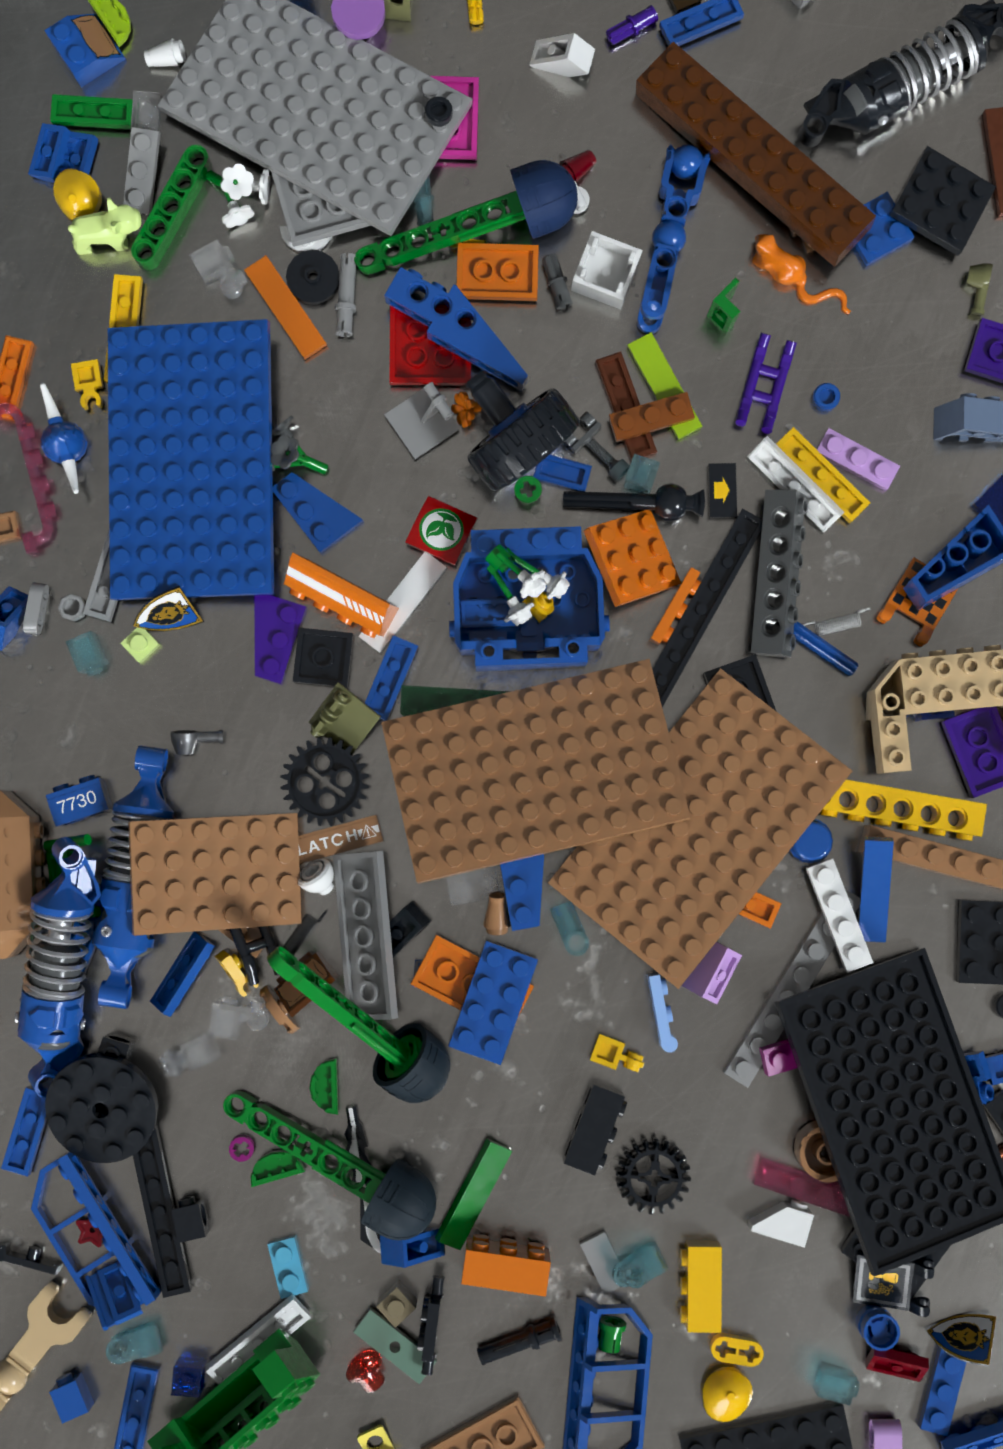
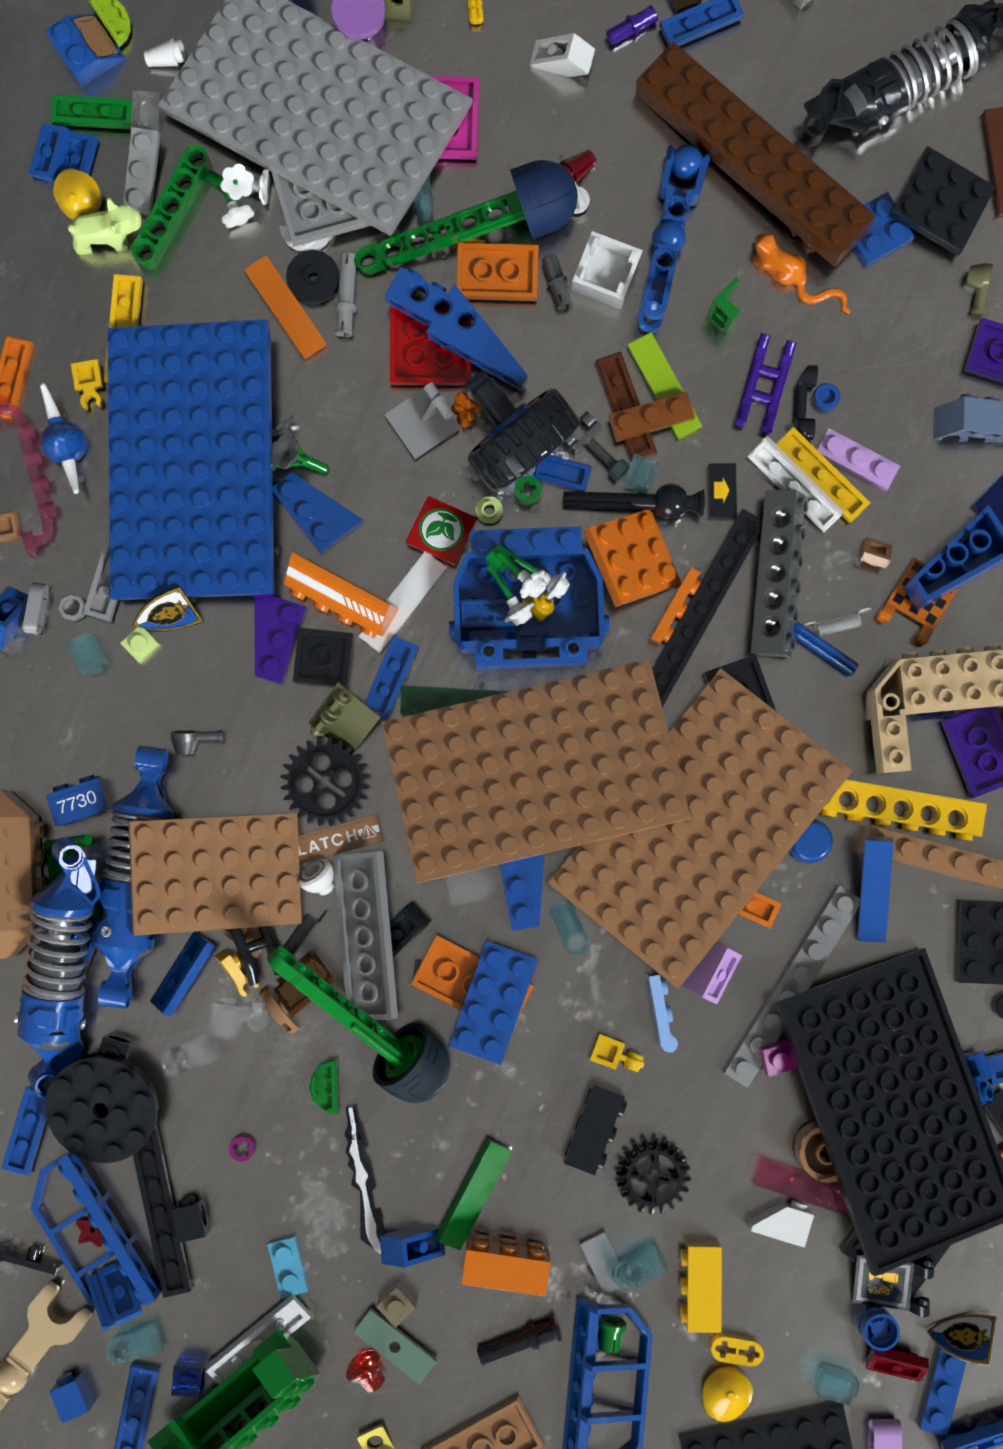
(214, 264): clear brick -> none
(275, 1166): green plate -> none
(398, 1201): piece -> none
(430, 1316): black plate -> none
(438, 111): black tile -> none
(489, 518): none -> yellowish green plate
(497, 915): medium nougat cone -> none
(804, 425): none -> black bar
(839, 915): white plate -> none
(876, 553): none -> medium nougat plate

